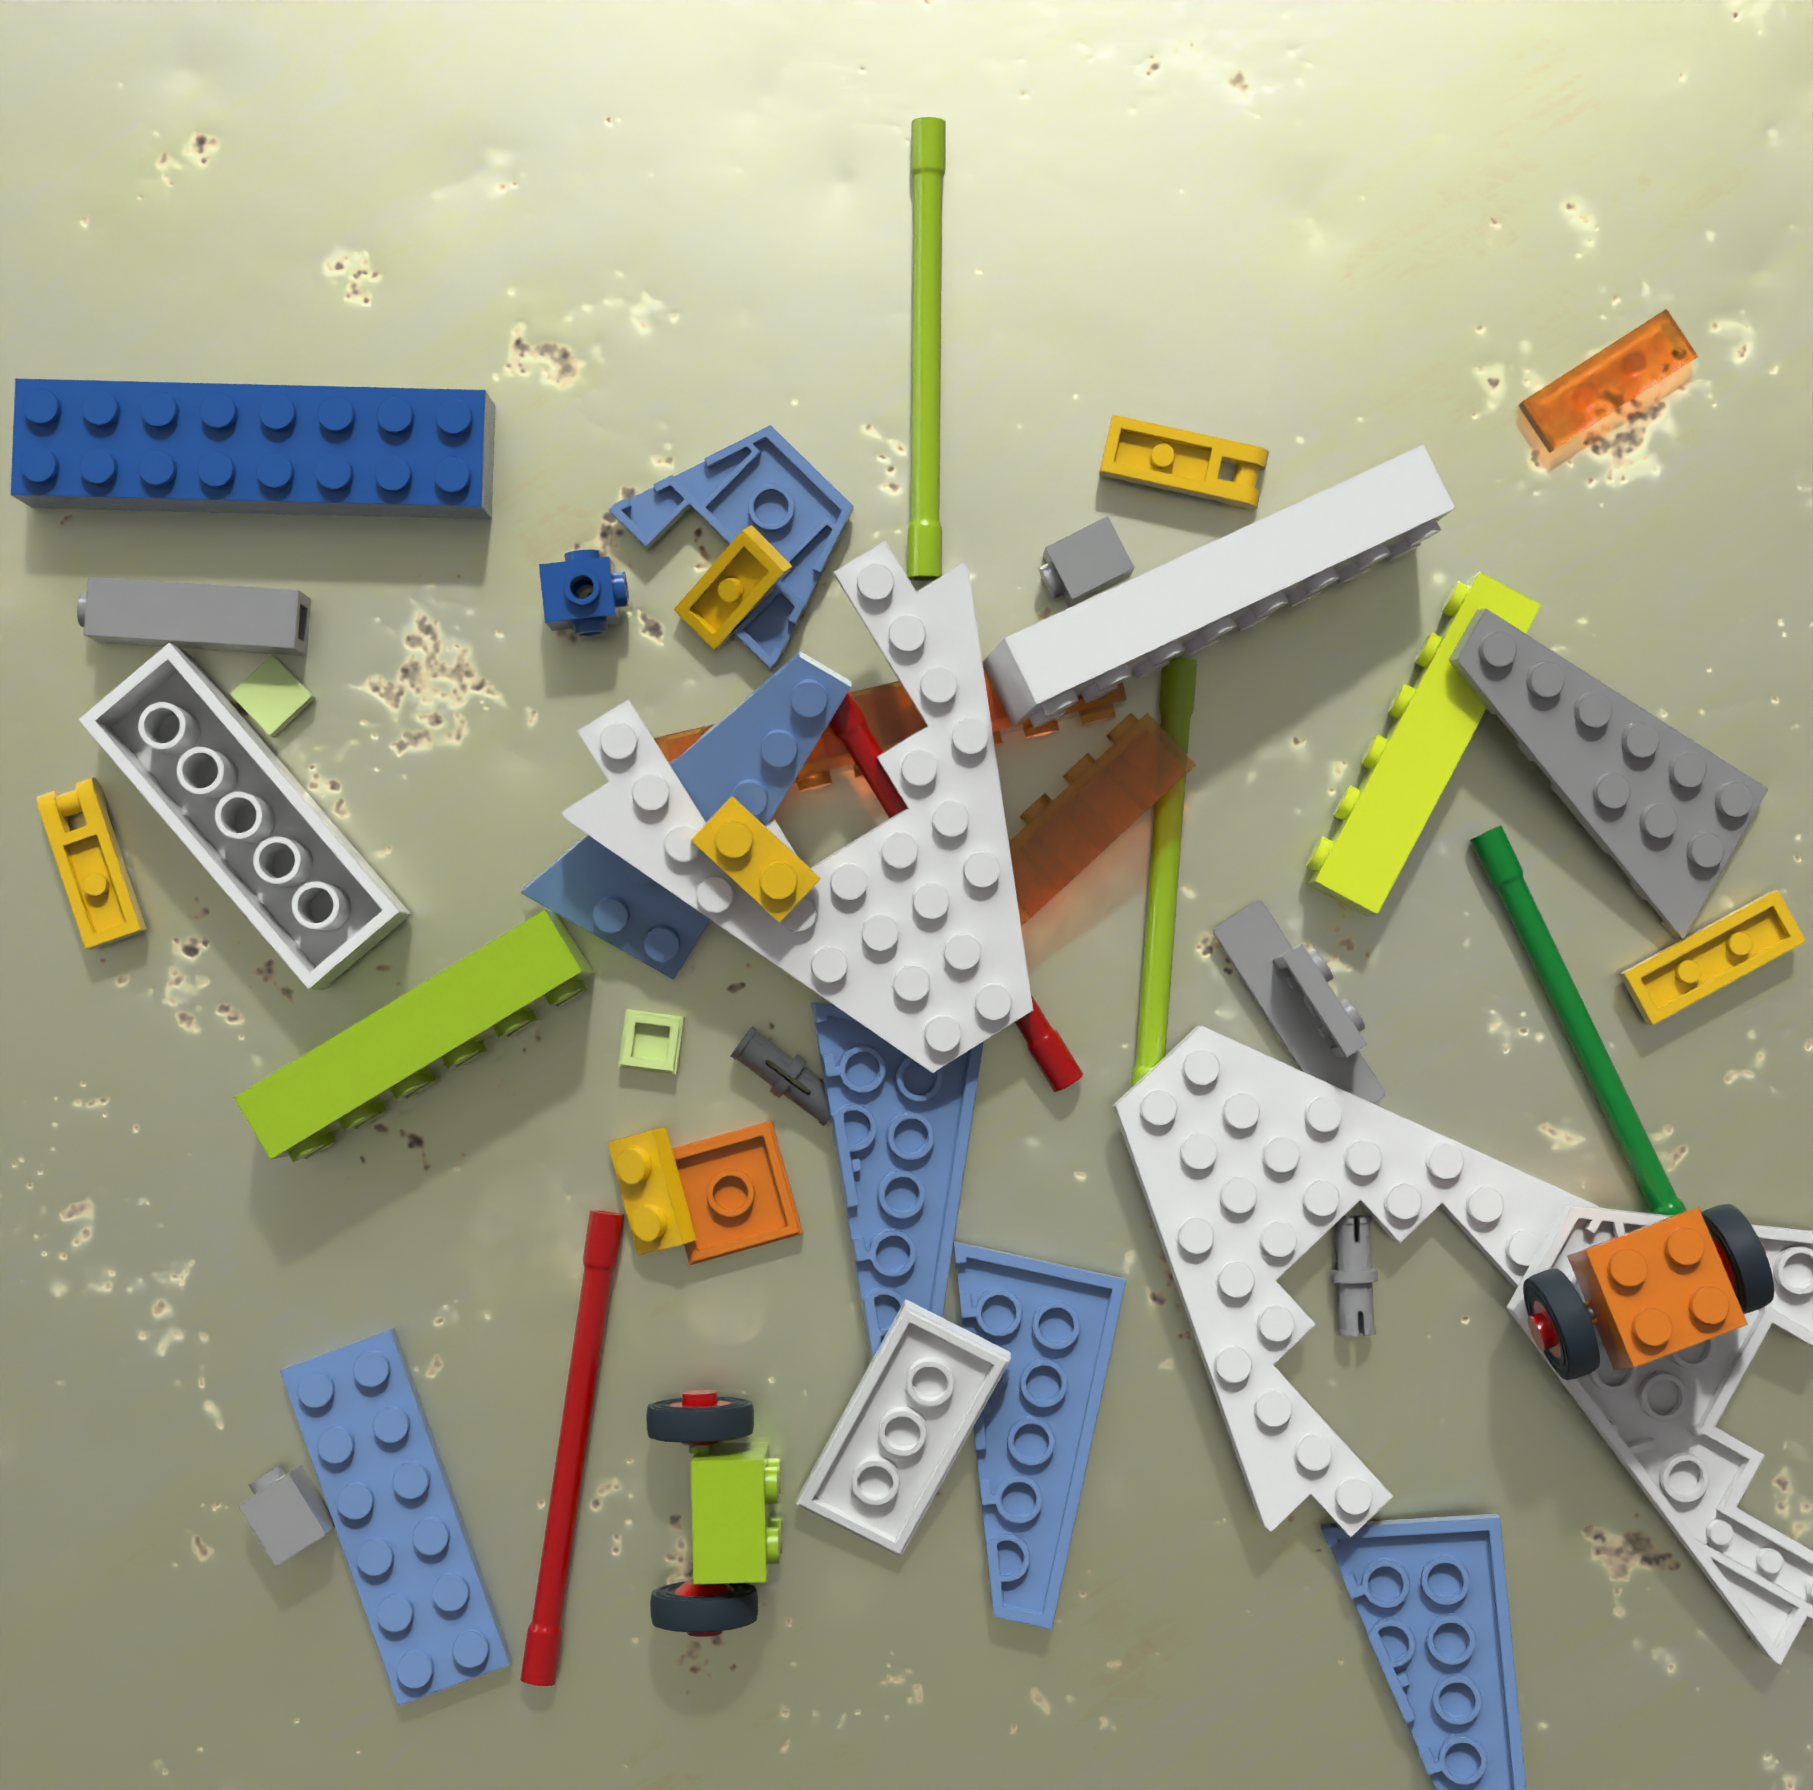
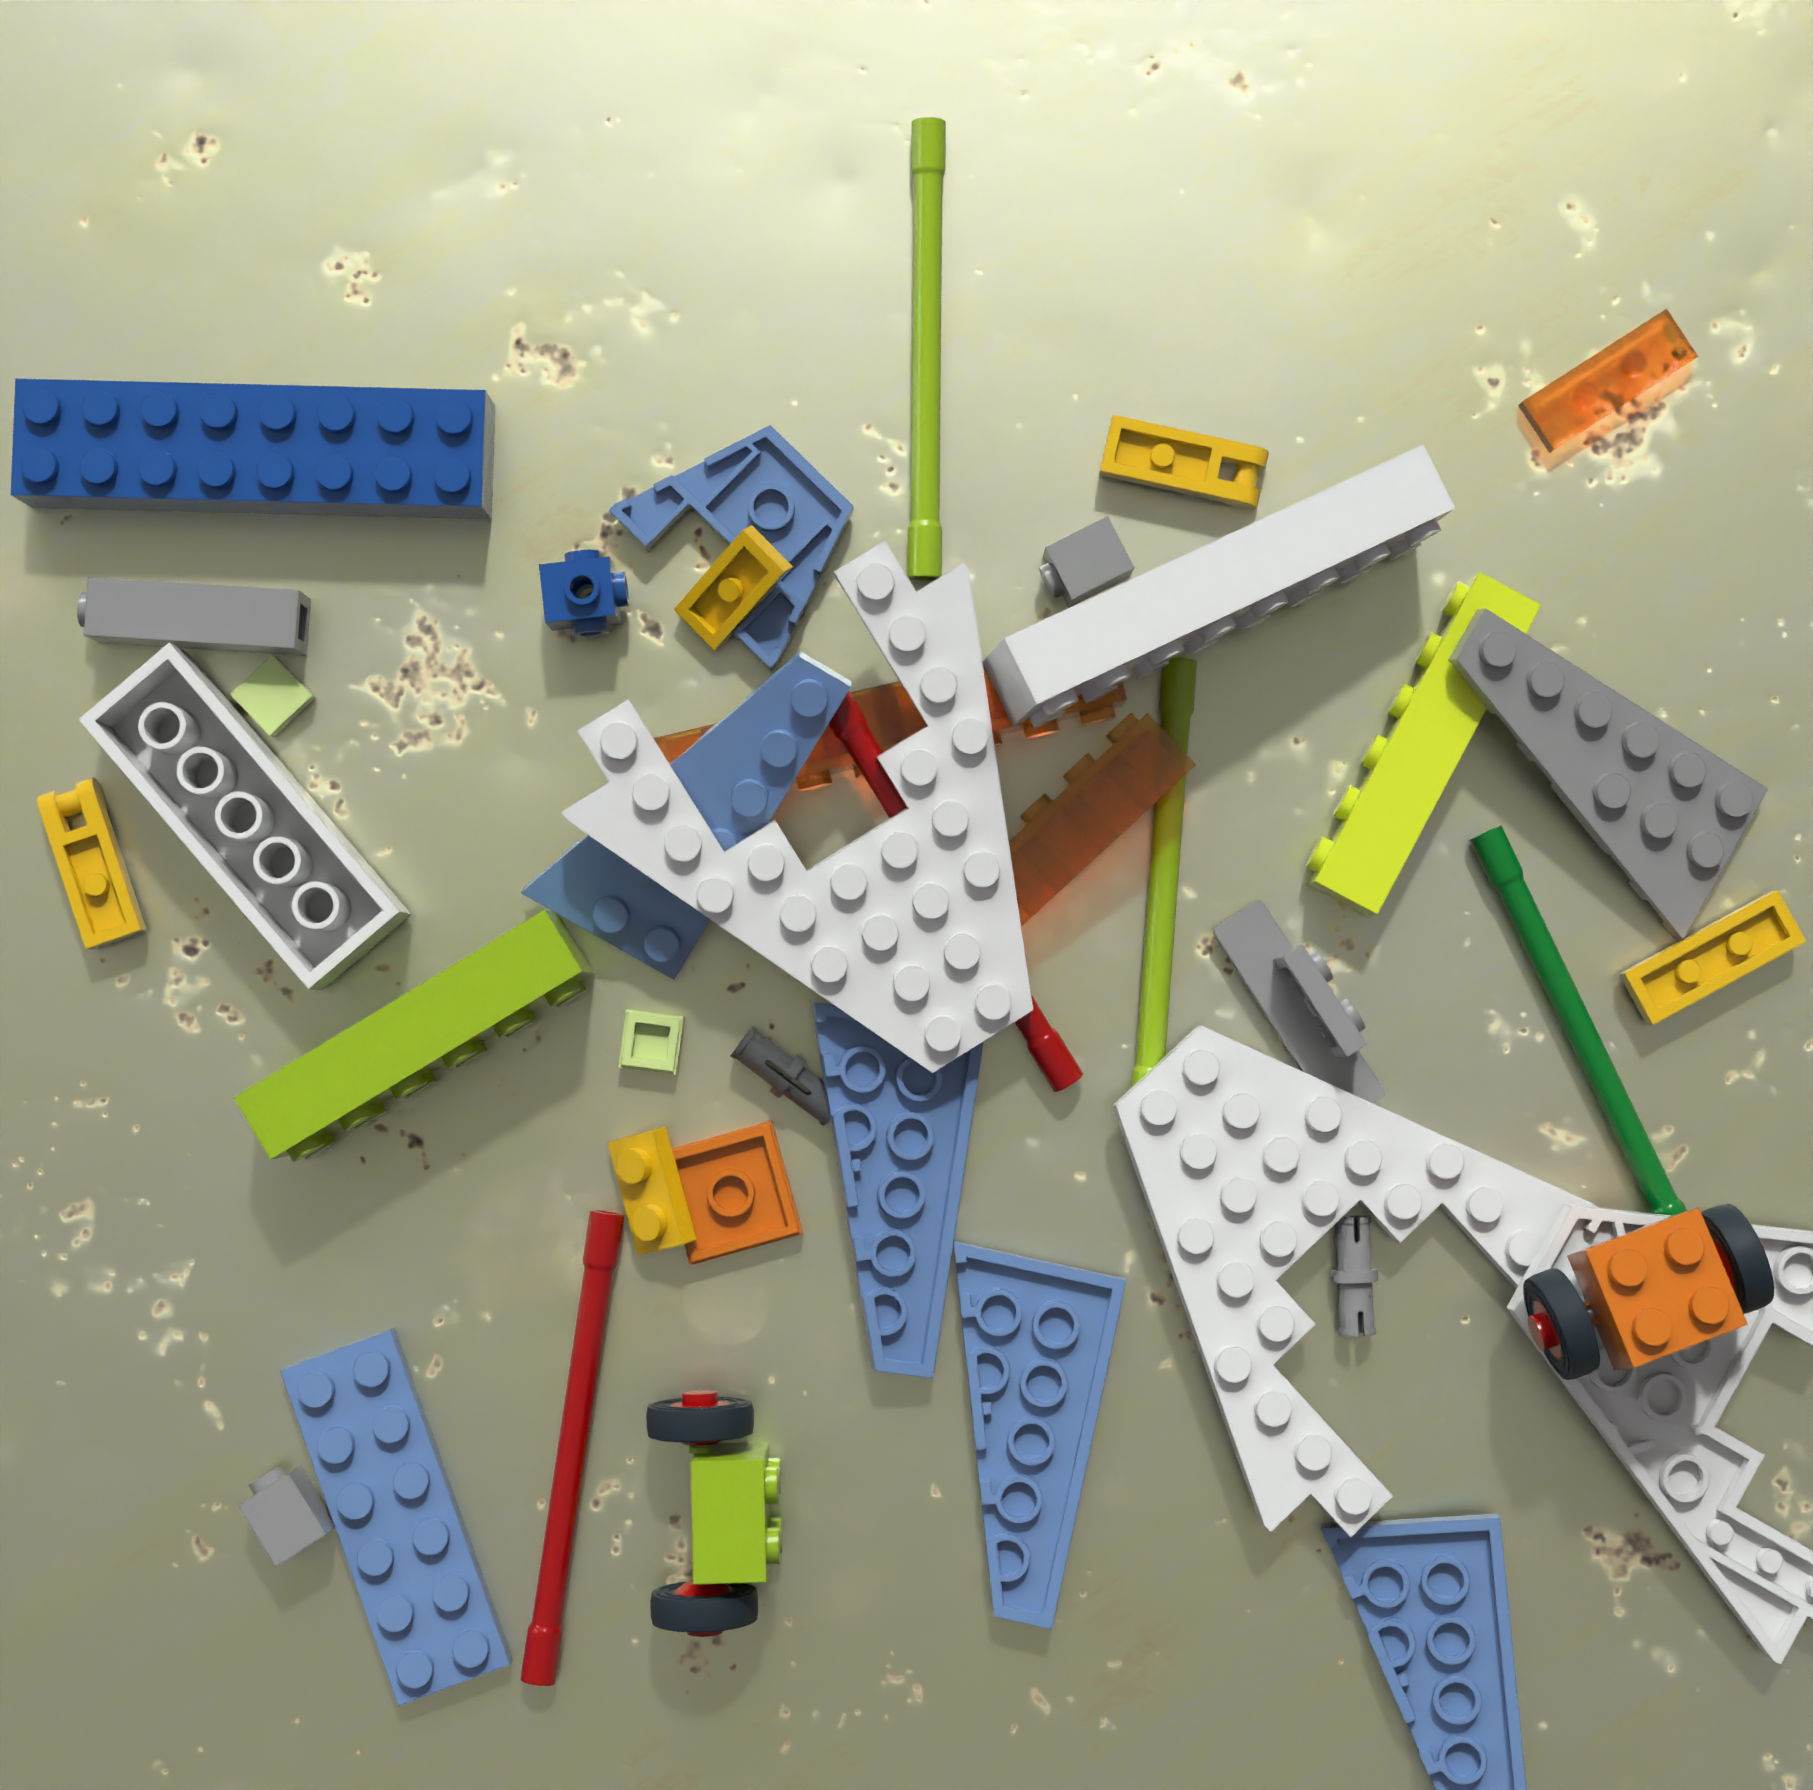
(755, 859): yellow plate -> none
(903, 1428): white tile -> none

